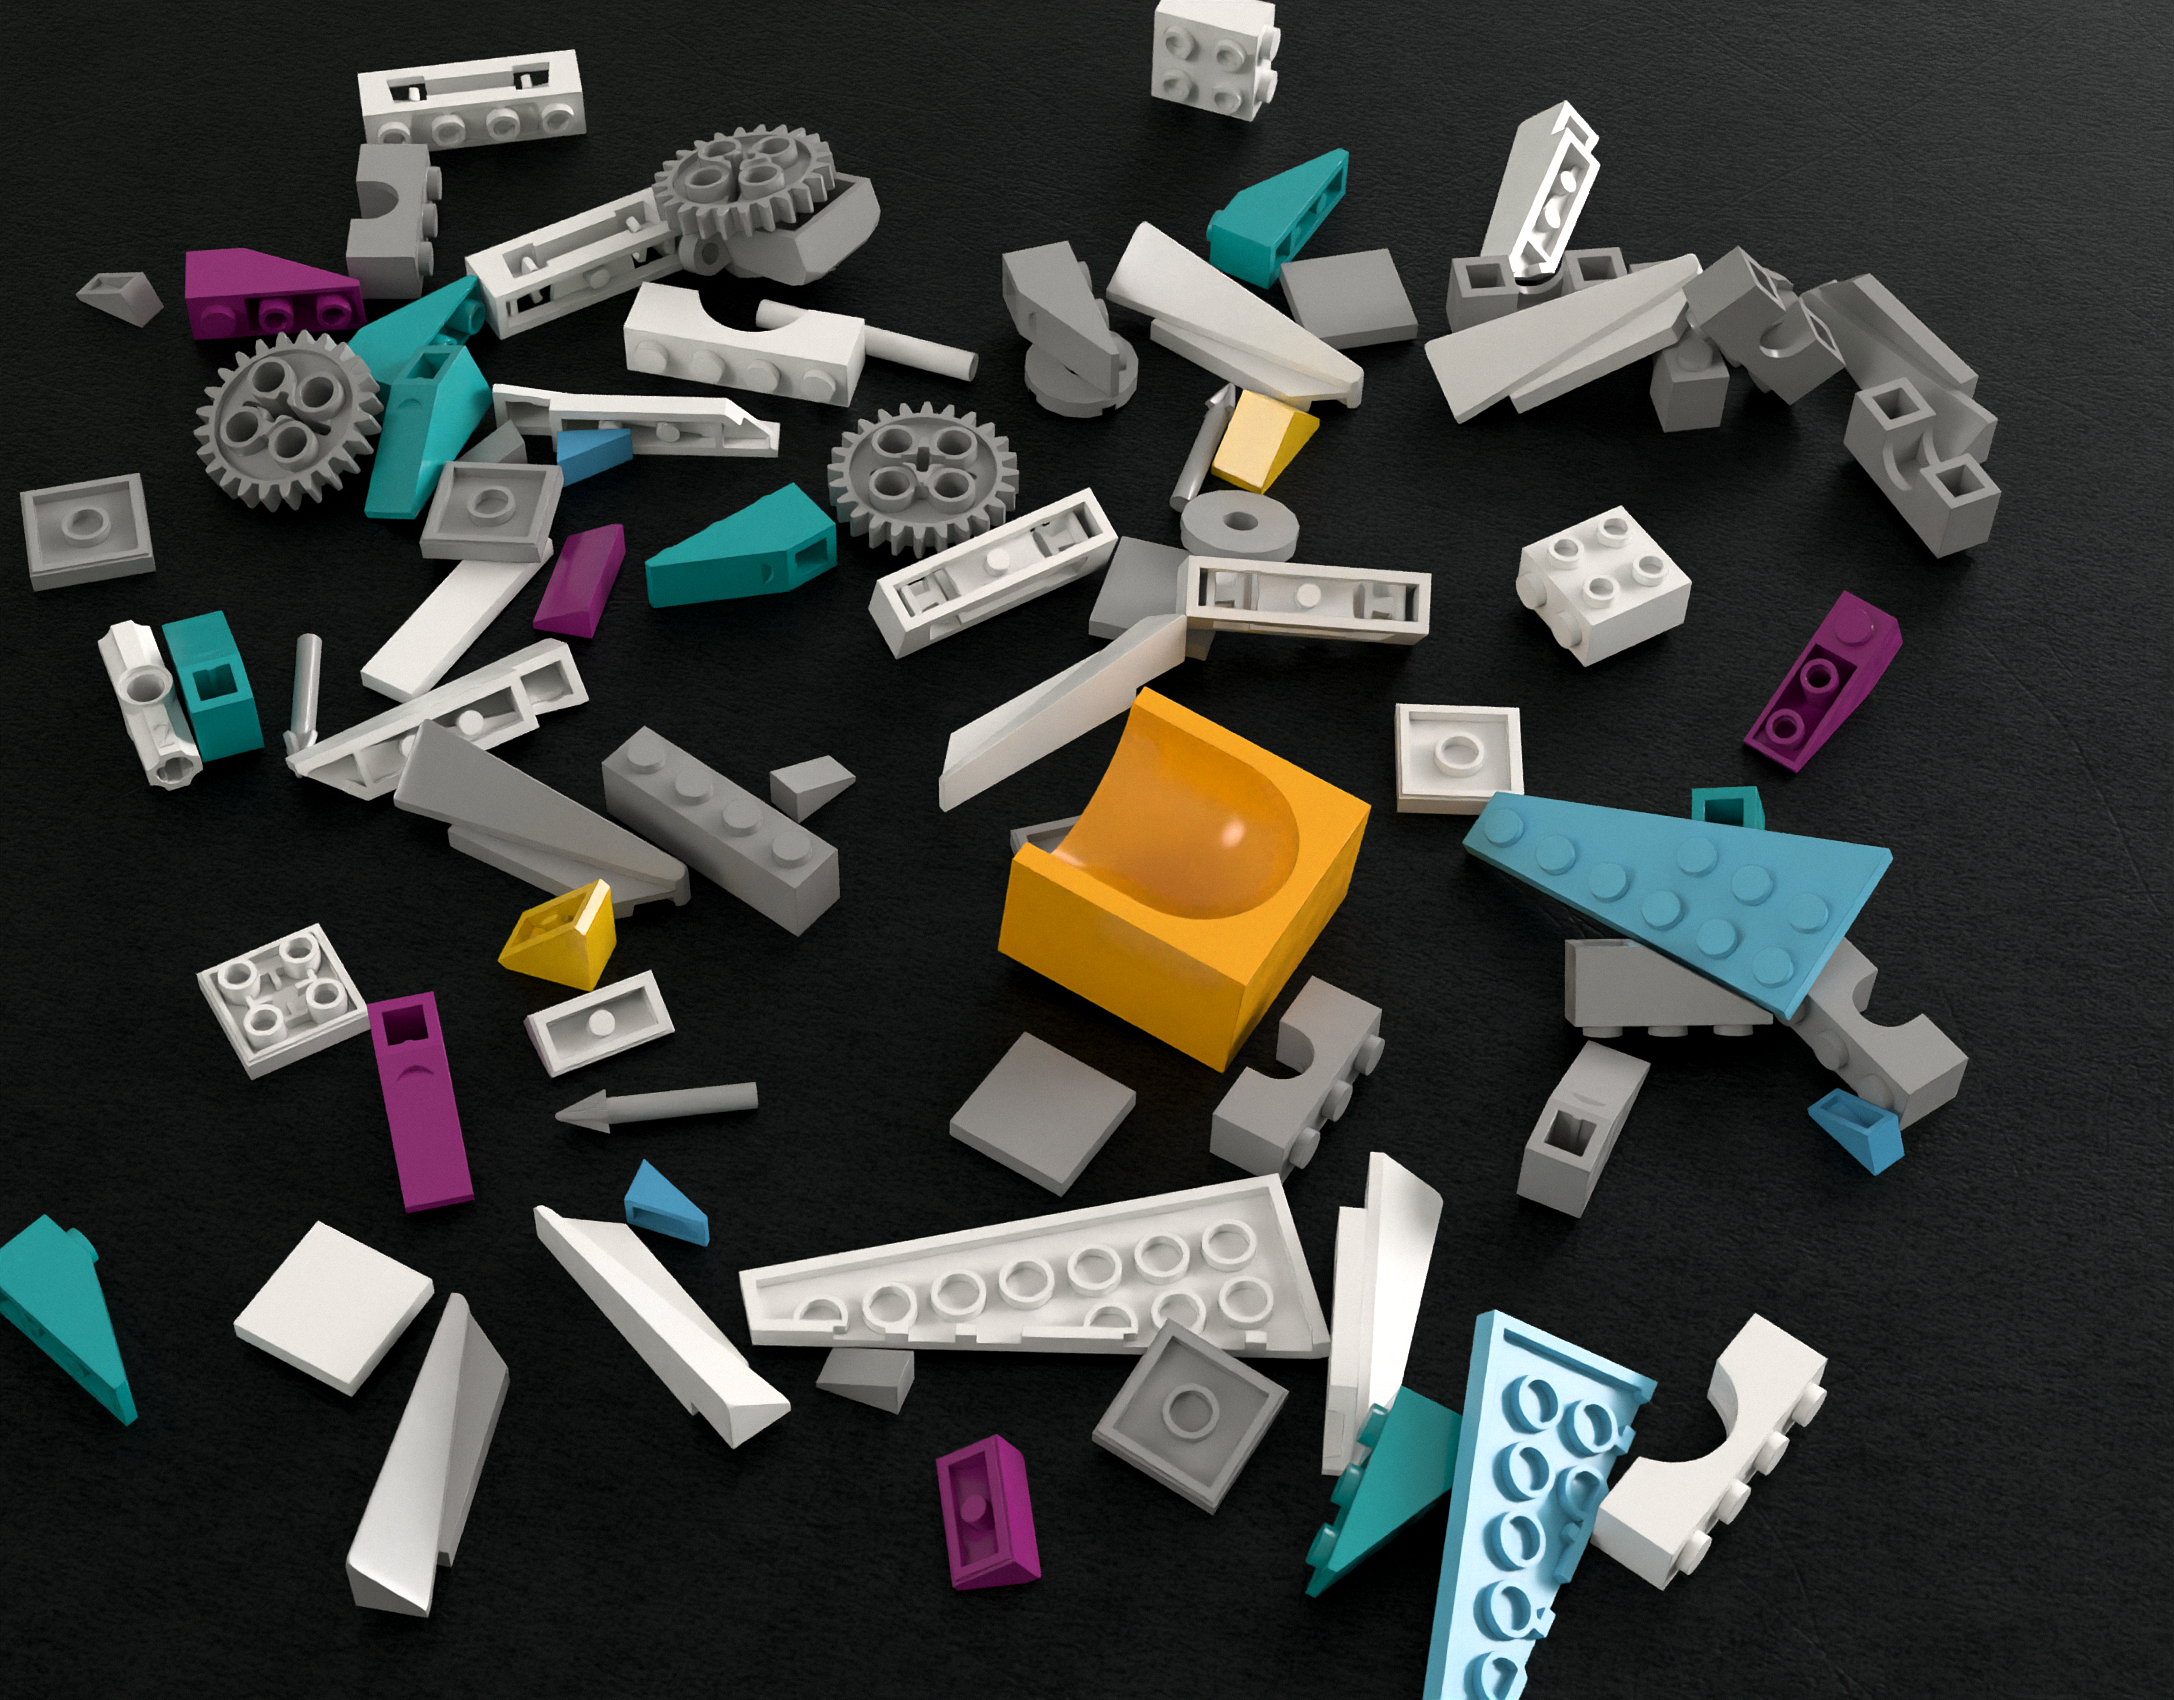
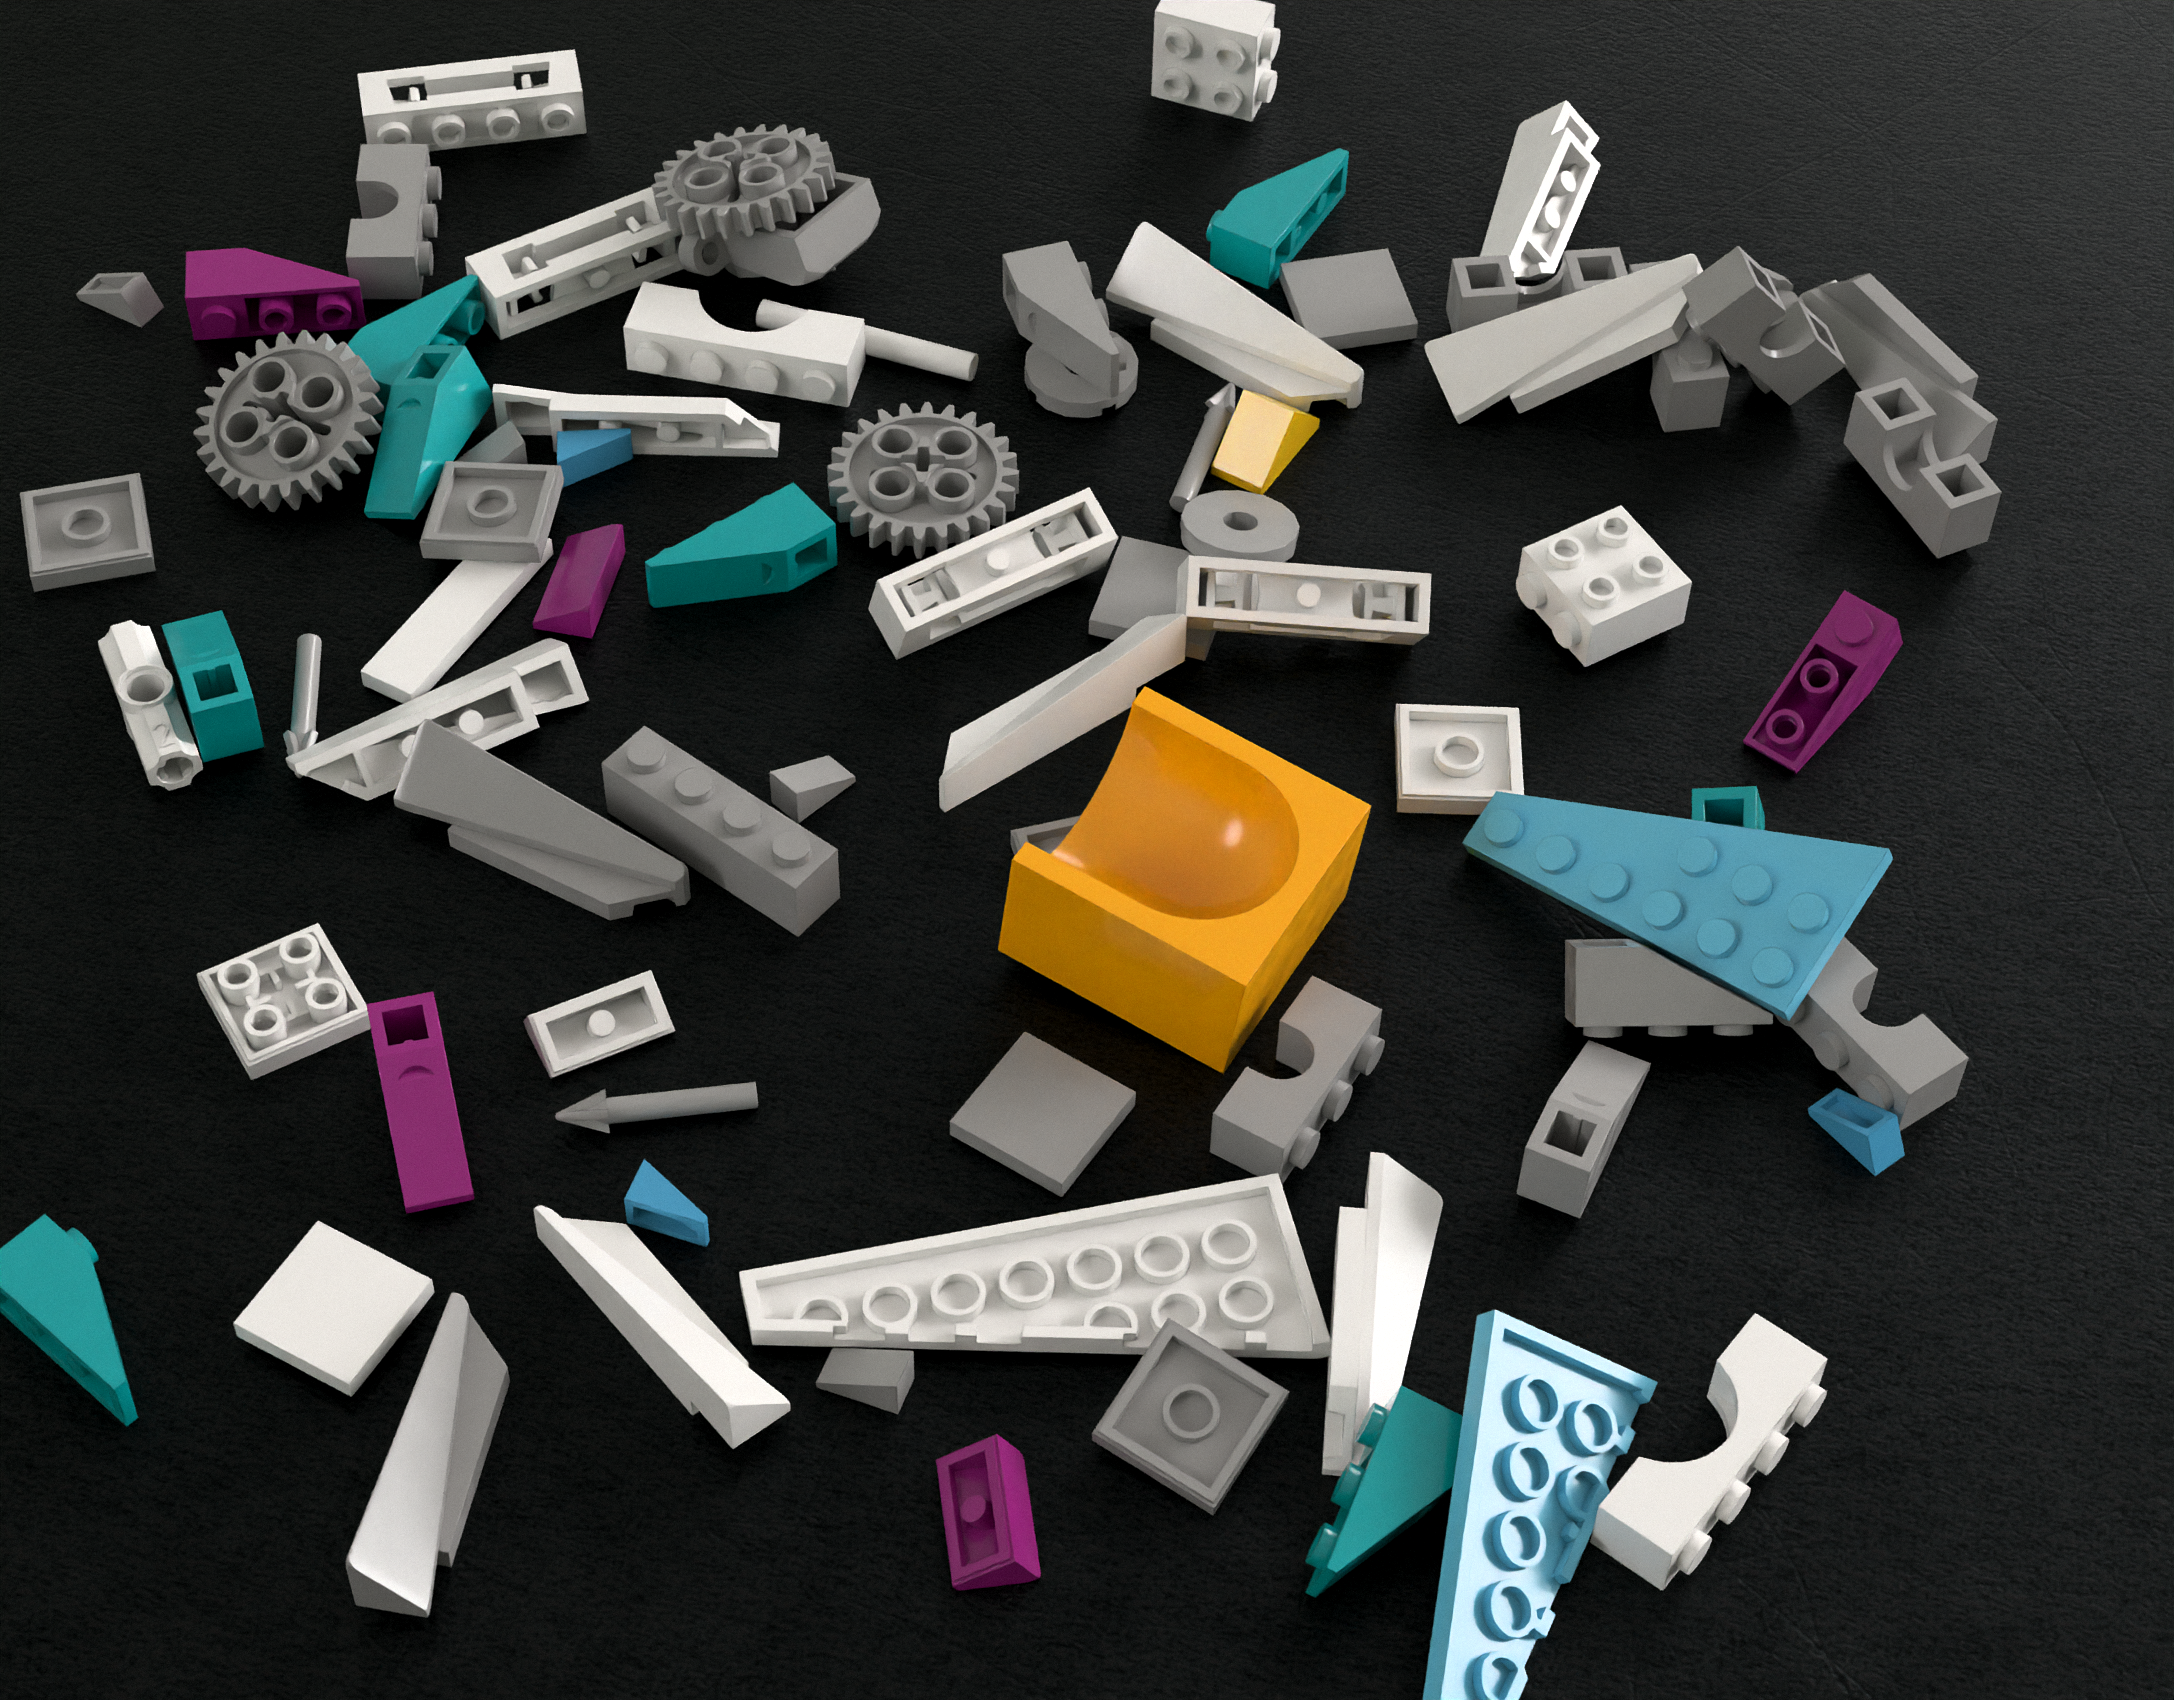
(565, 938): yellow slope -> none

